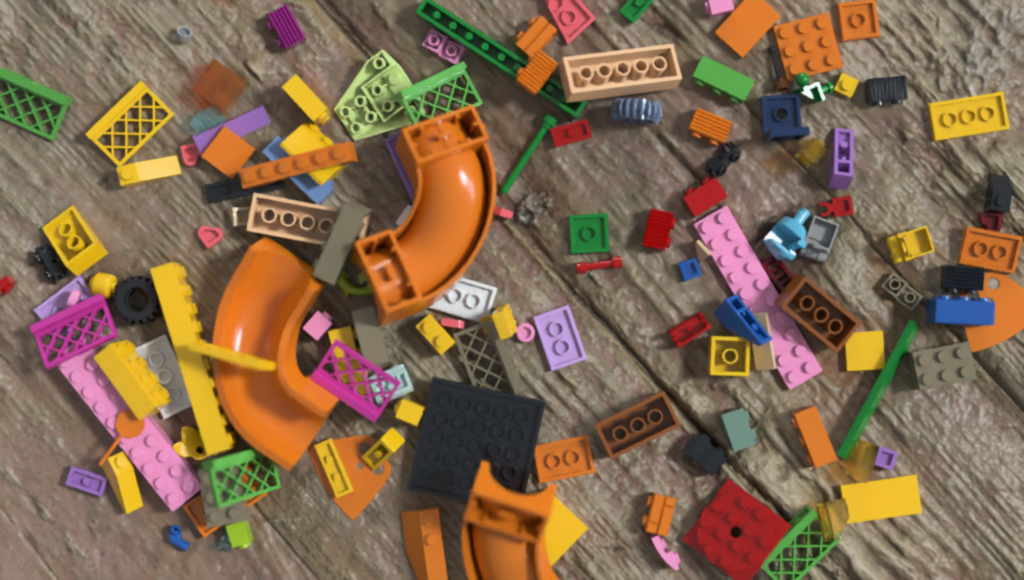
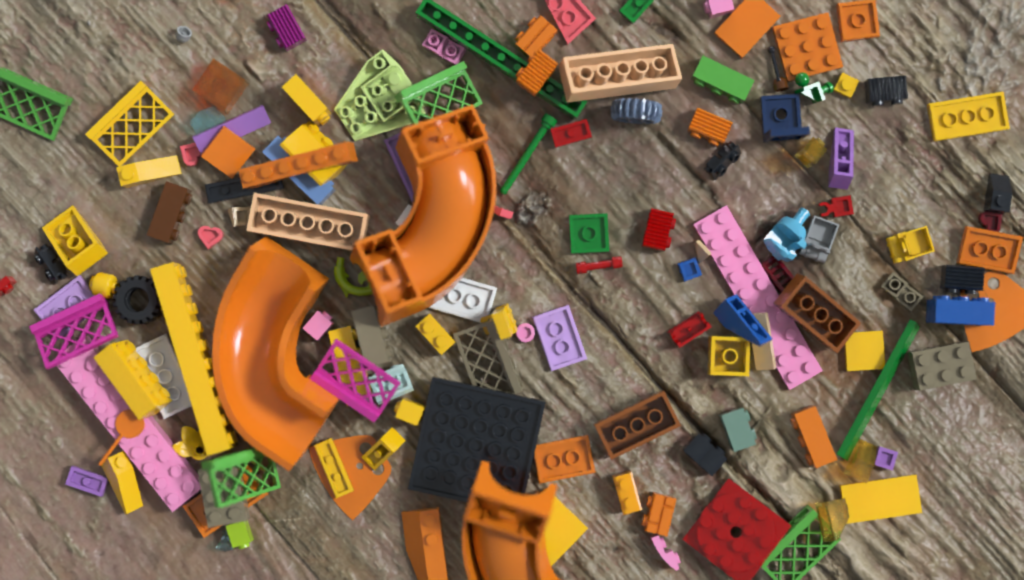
(74, 298): bright pink tile -> none
(169, 212): none -> reddish brown brick
(176, 538): blue arm -> none
(231, 355): yellow tile -> none
(341, 241): dark tan wedge -> none
(452, 323): coral tile -> none
(627, 492): none -> light orange brick
(703, 197): red brick -> none

